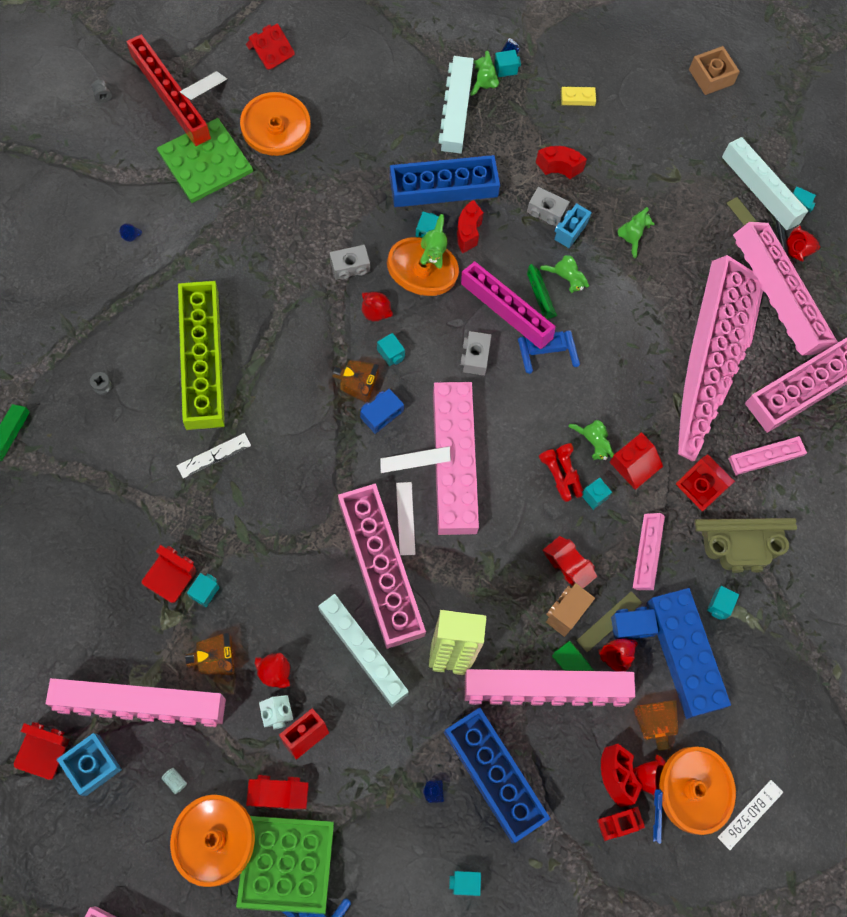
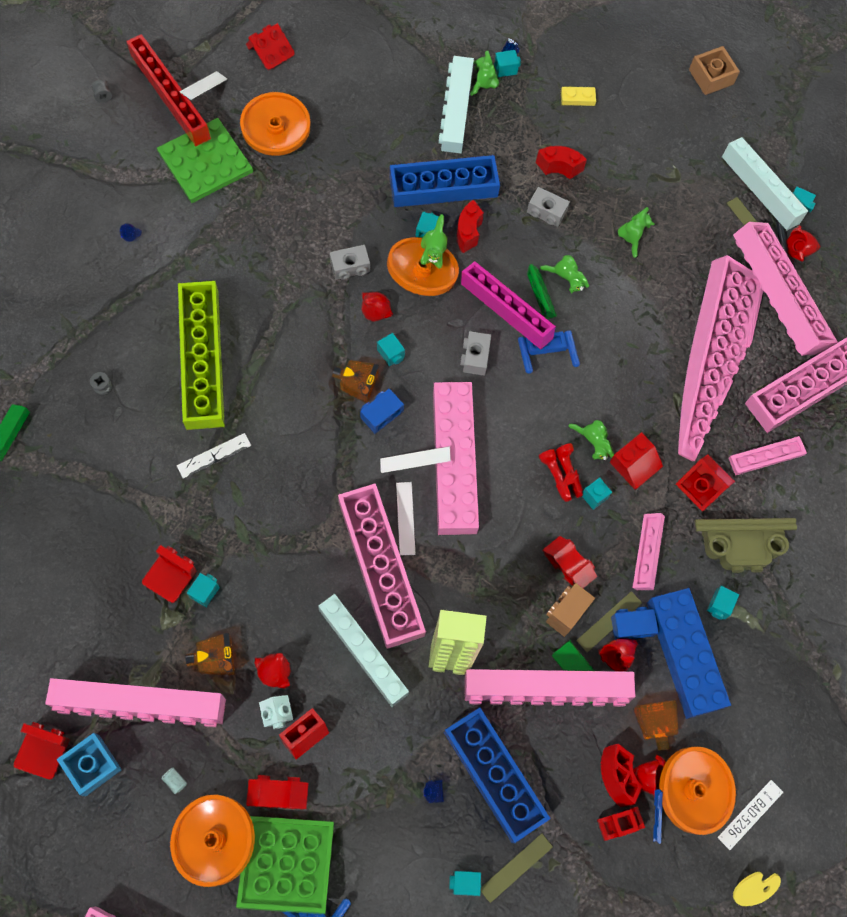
(516, 868): none -> olive sticker
(572, 226): dark azure brick -> none
(750, 889): none -> light yellow piece

